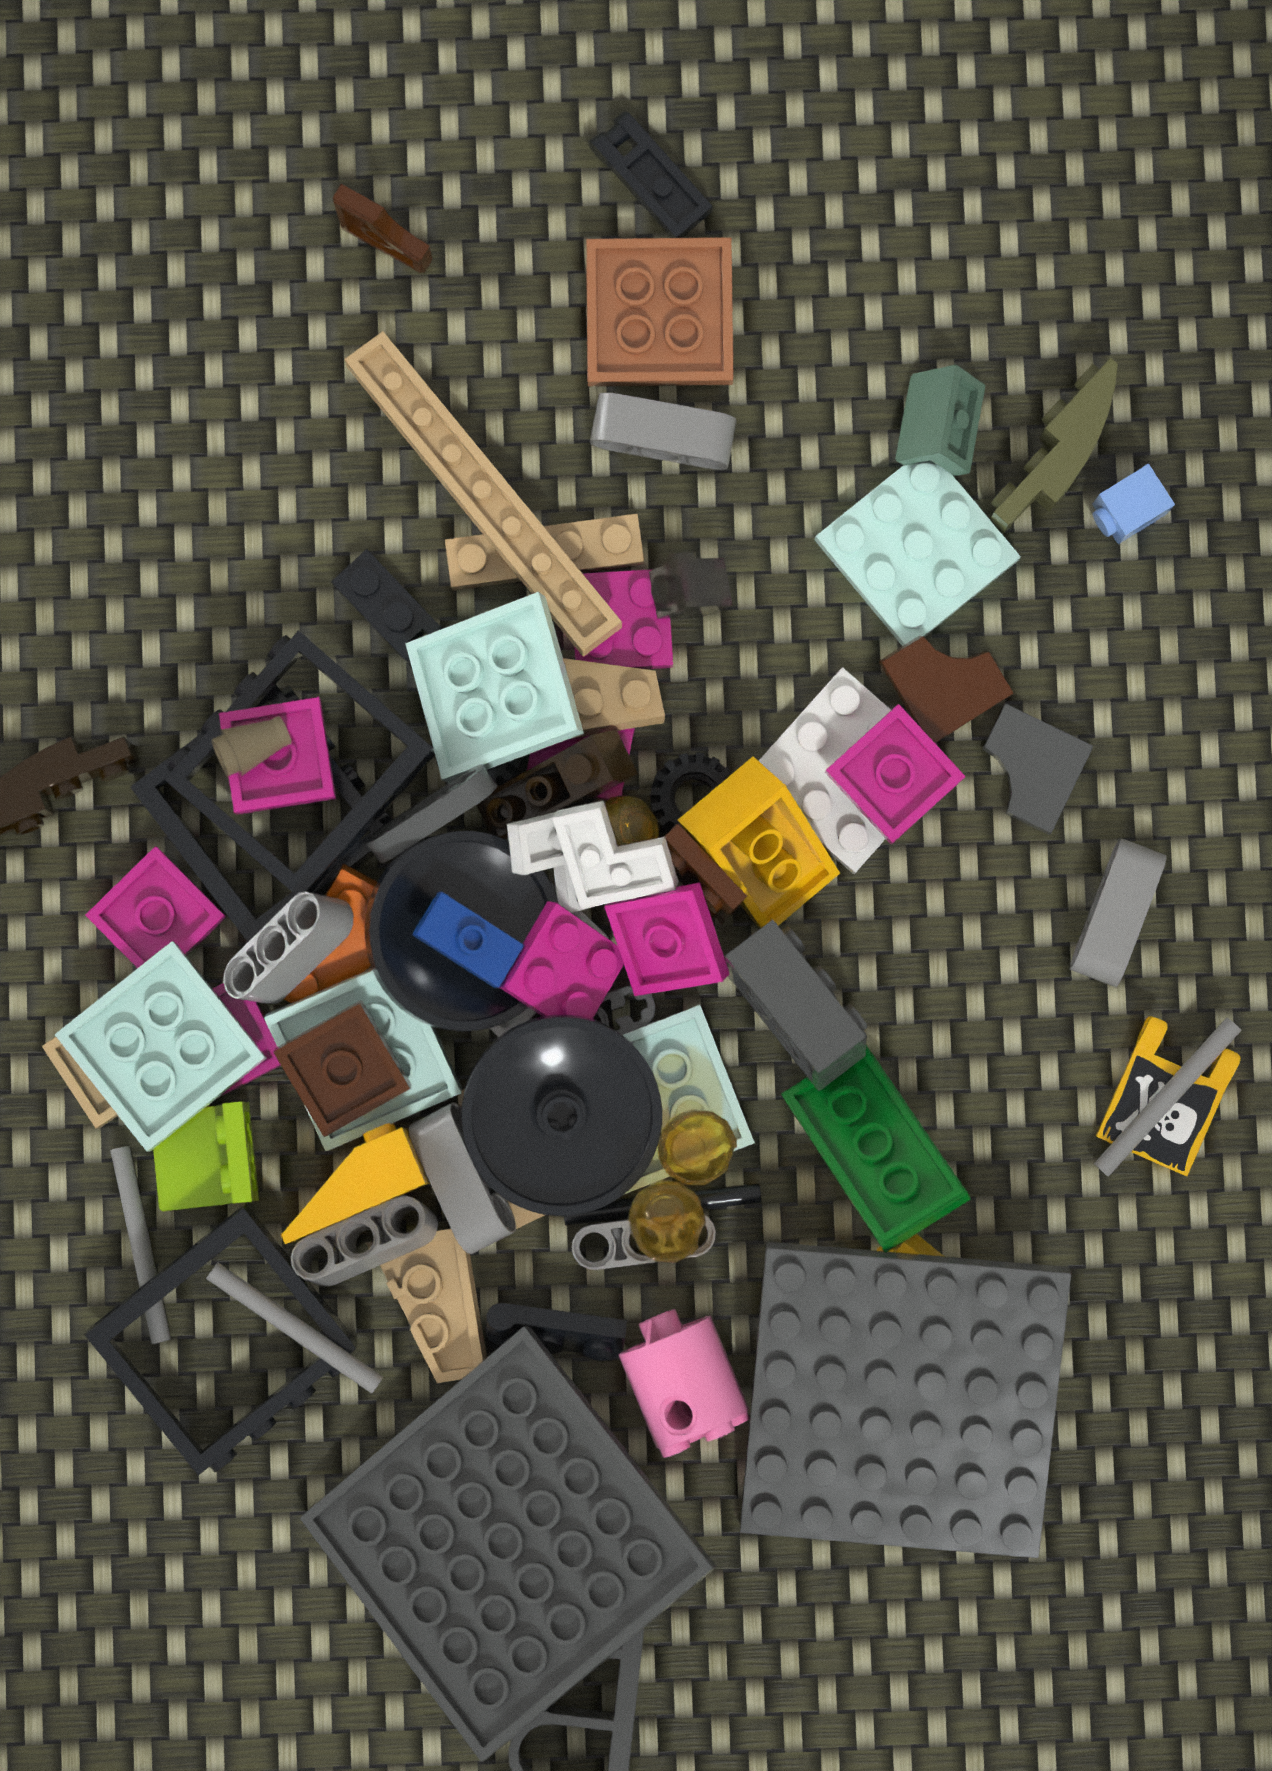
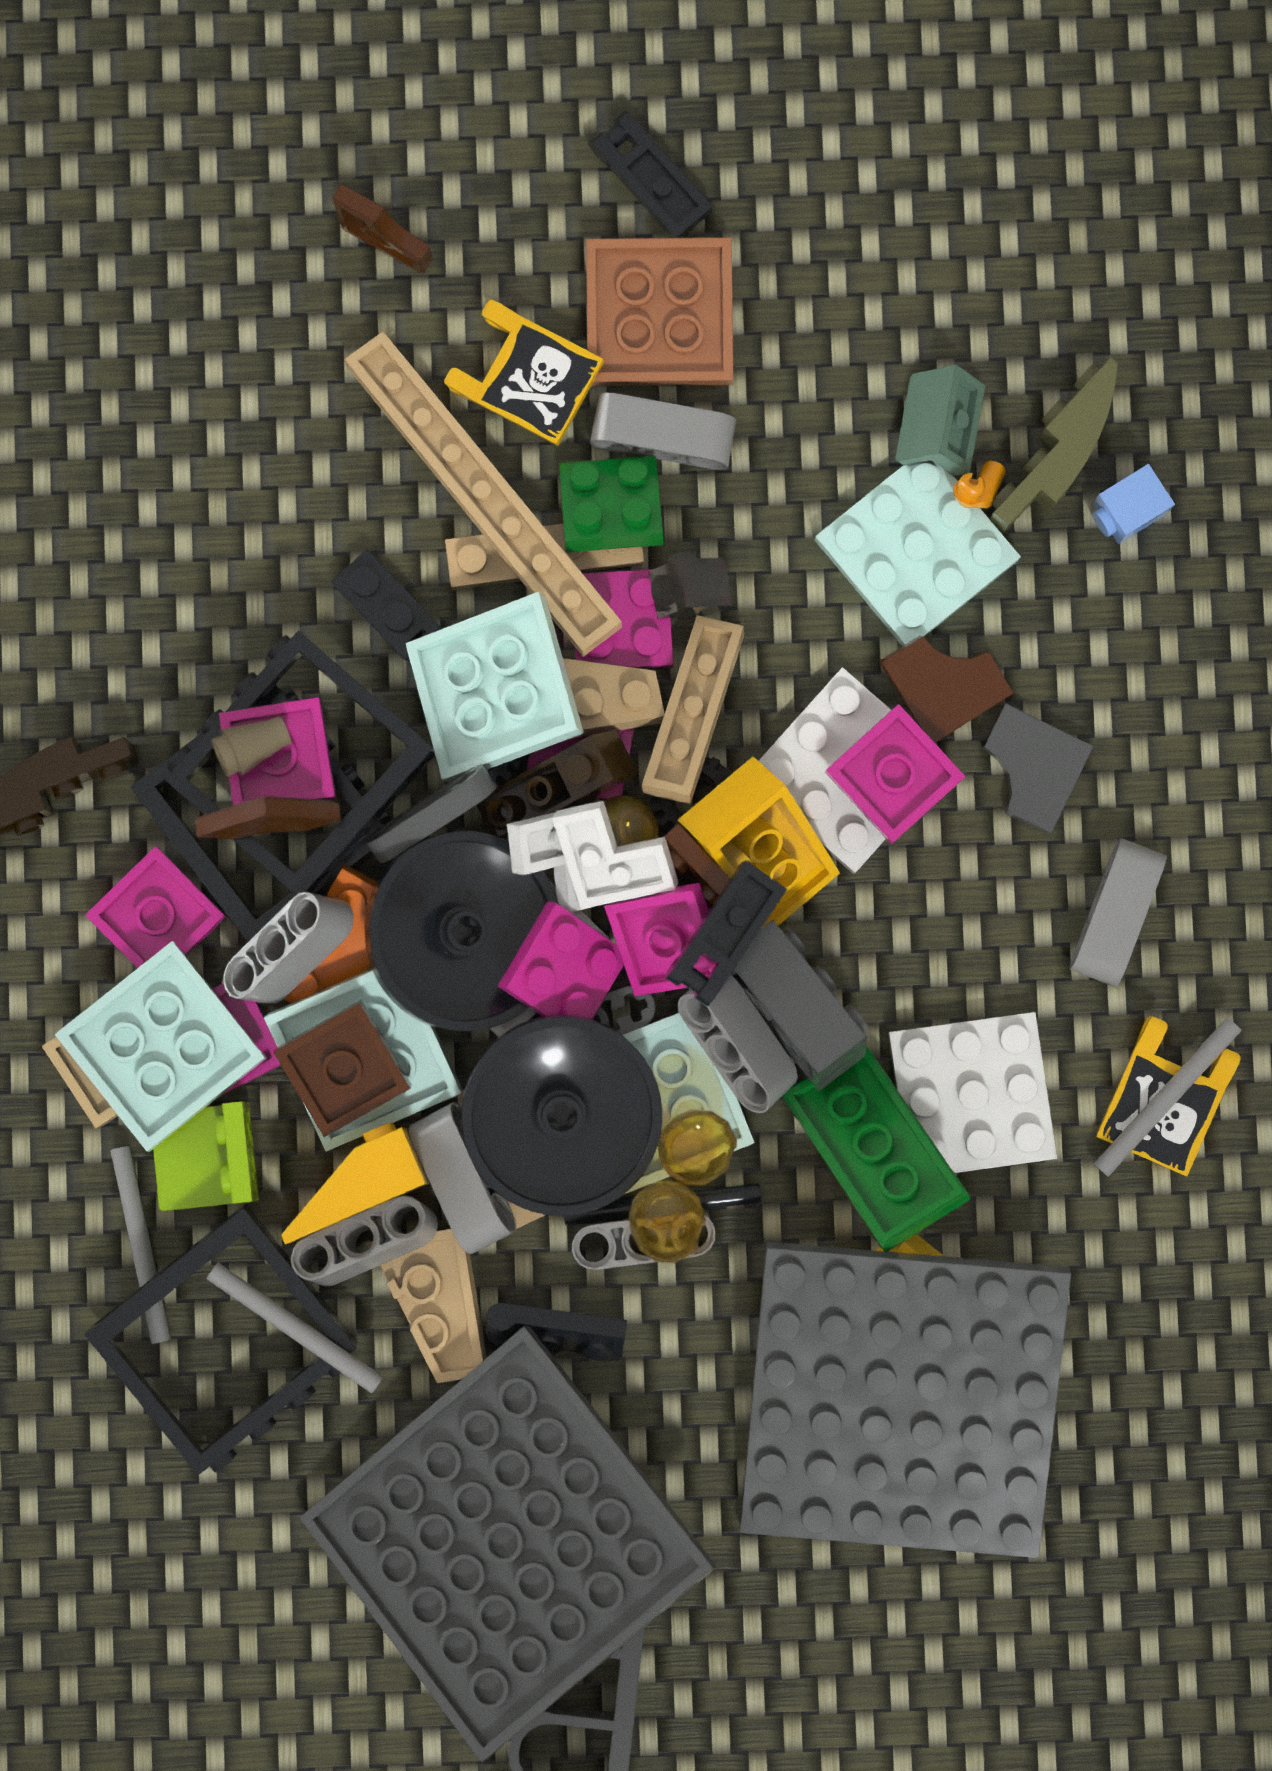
(266, 816): none -> reddish brown tile
(468, 939): blue plate -> none
(534, 378): none -> flag
(611, 504): none -> green plate
(683, 1382): bright pink cylinder -> none
(693, 709): none -> tan plate
(726, 931): none -> black plate
(740, 1046): none -> light grey beam
(977, 1090): none -> white plate
(980, 491): none -> light orange arm

